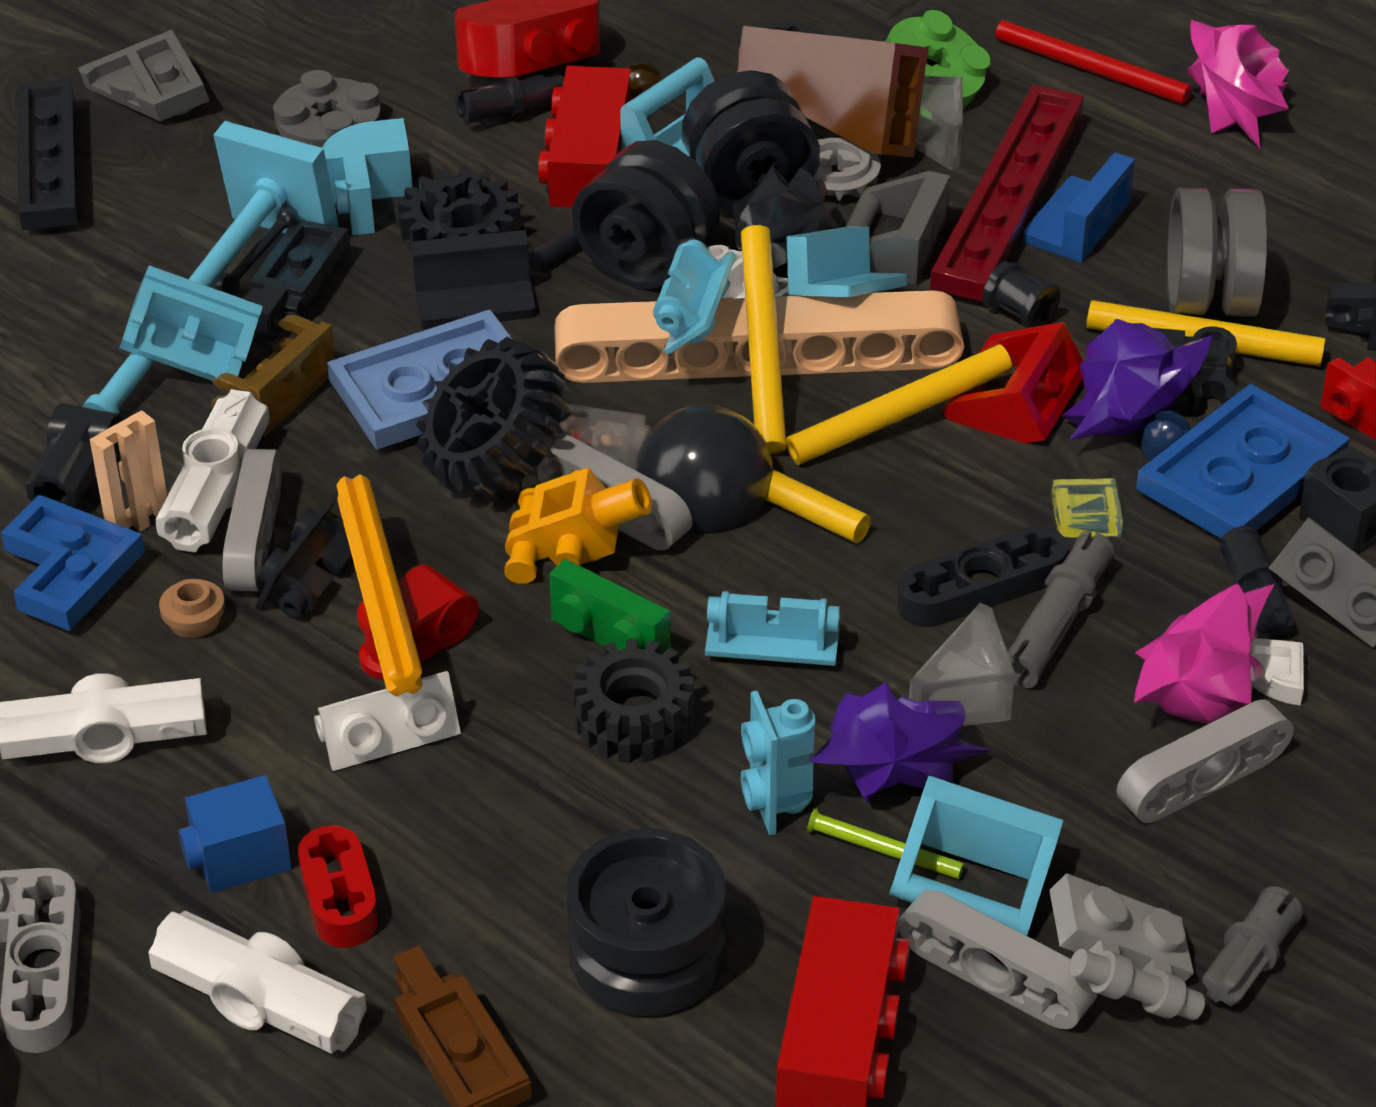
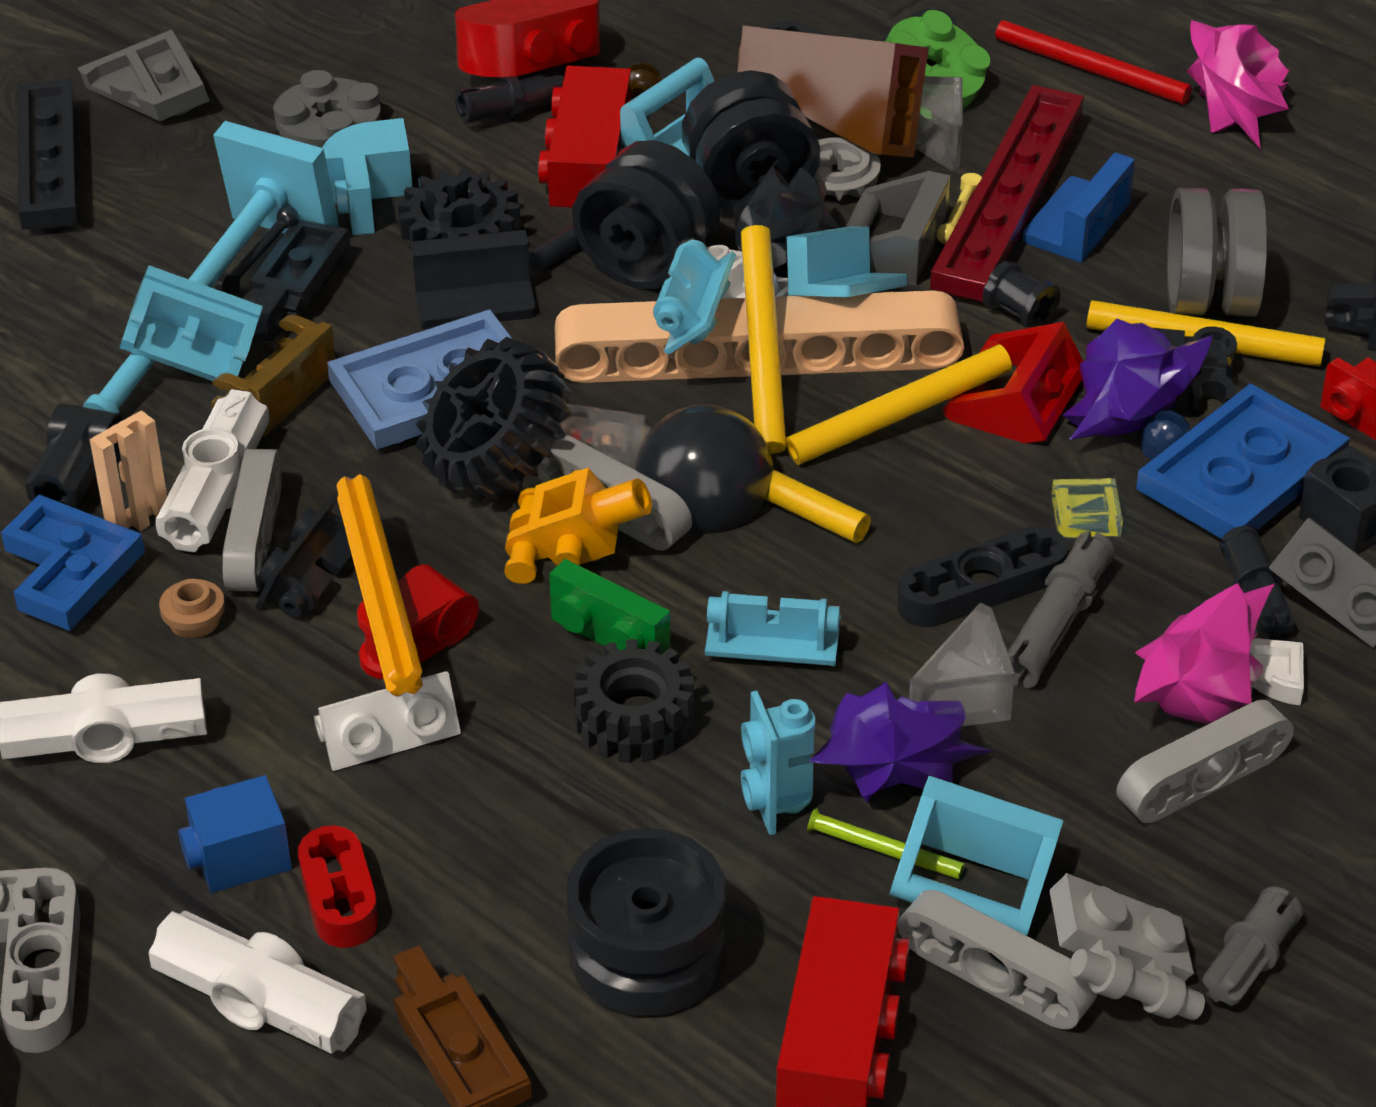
(968, 185): none -> light yellow hinge

